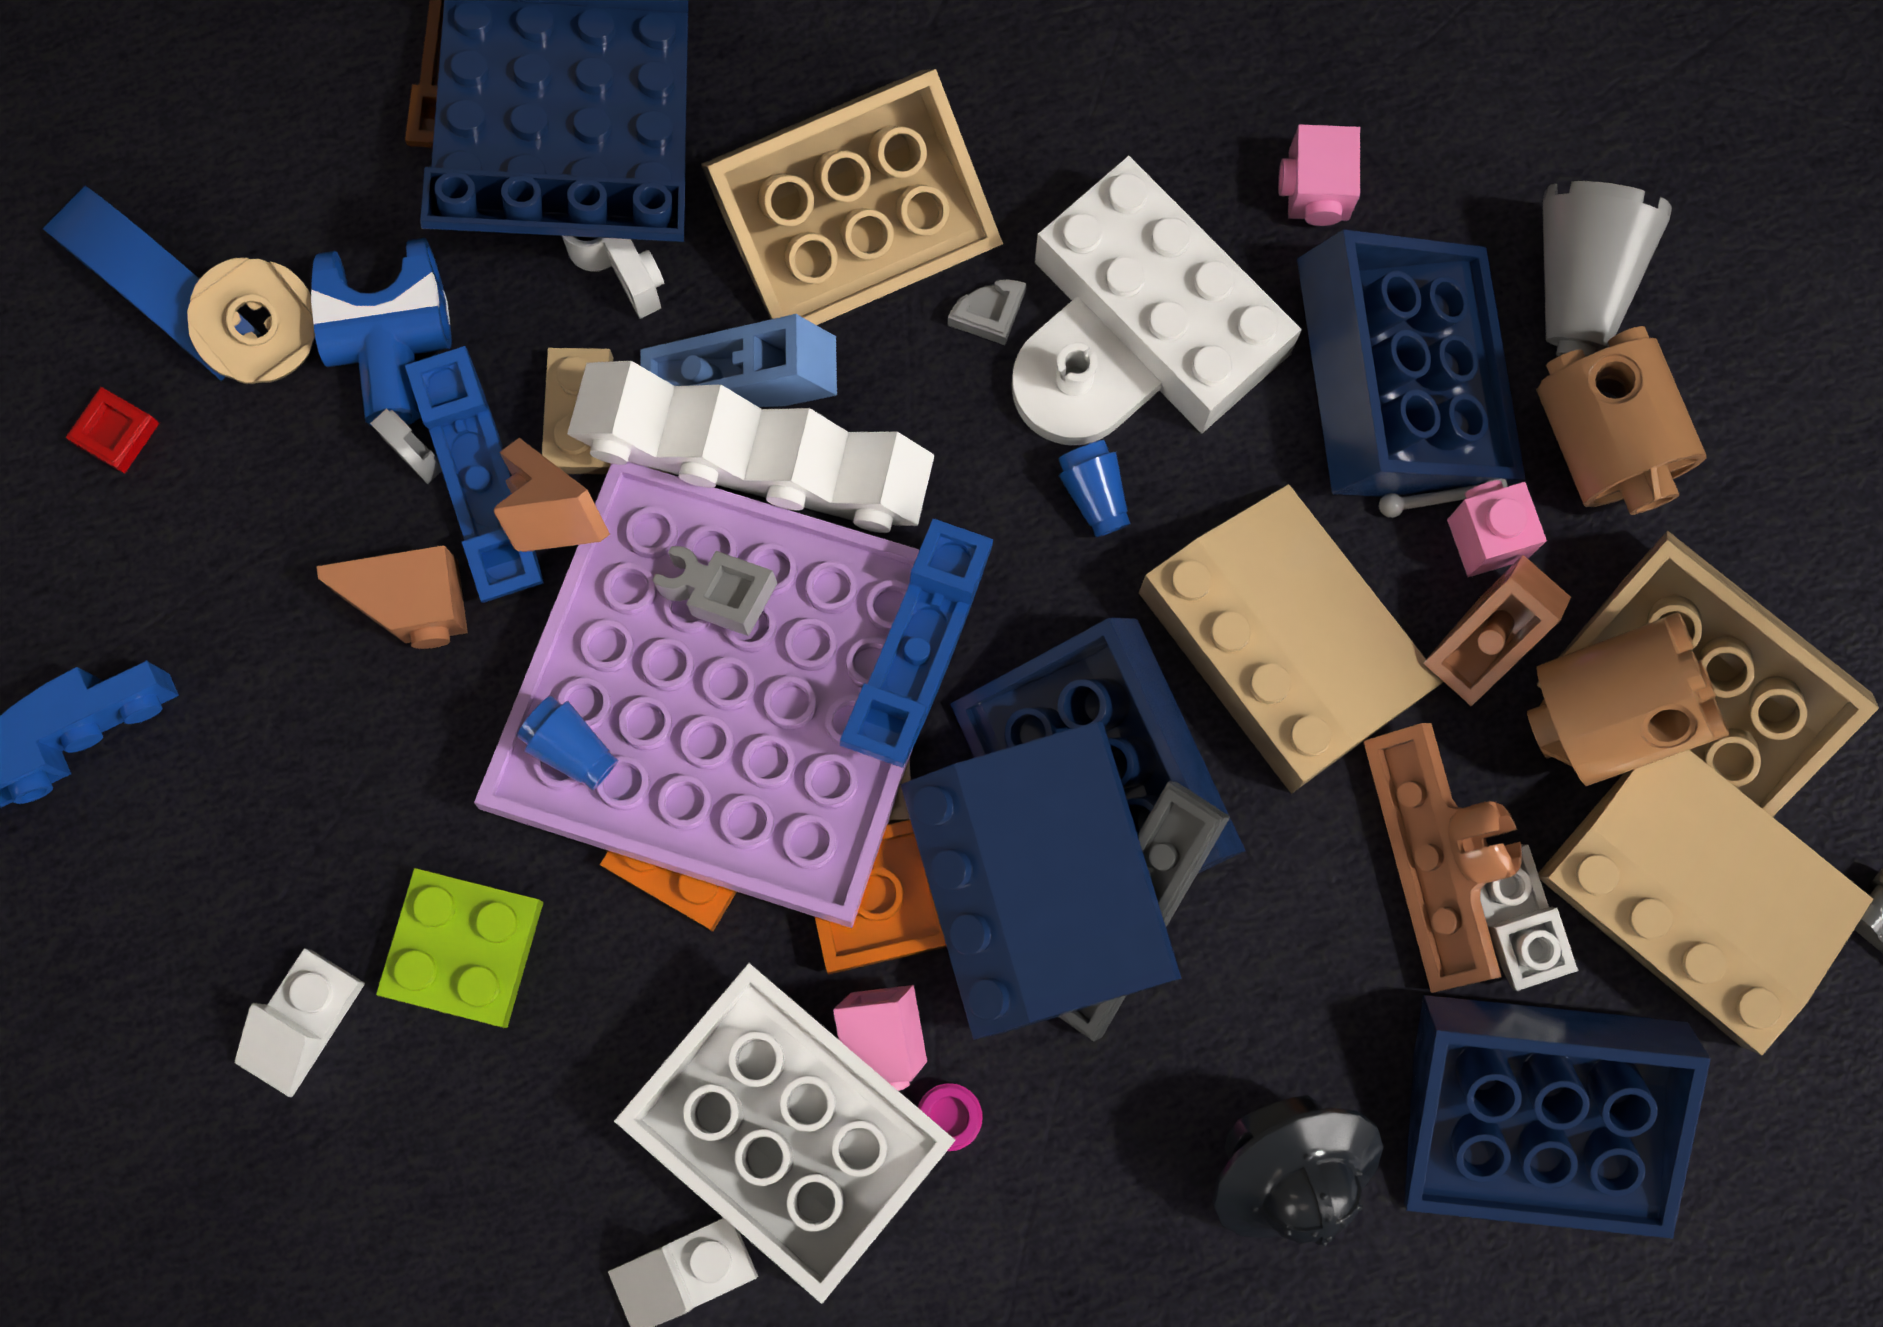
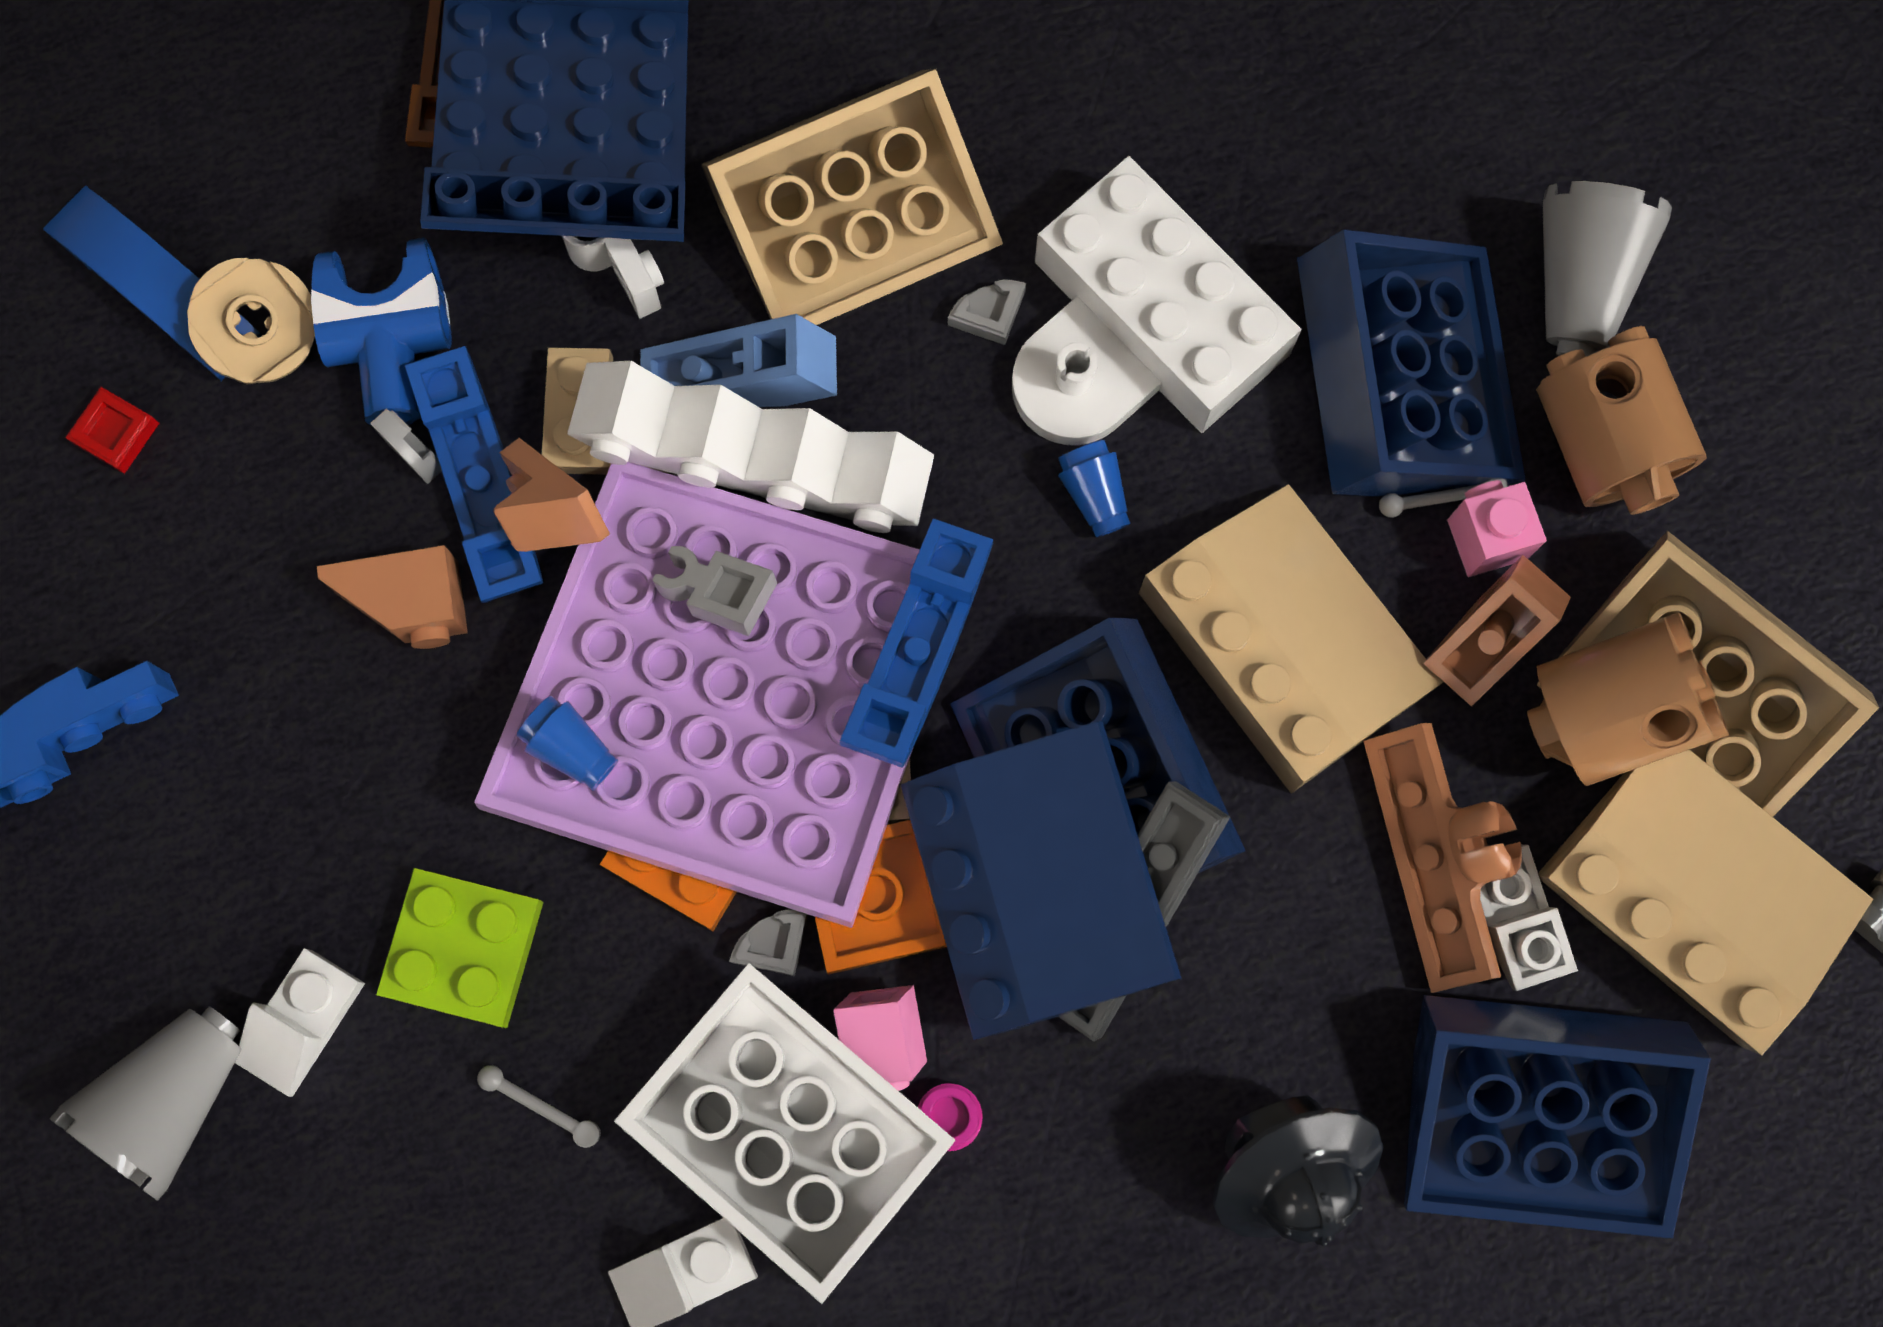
(154, 1099): none -> light grey cone
(584, 1133): none -> light grey hinge
(772, 943): none -> light grey tile
(1322, 174): bright pink brick -> none

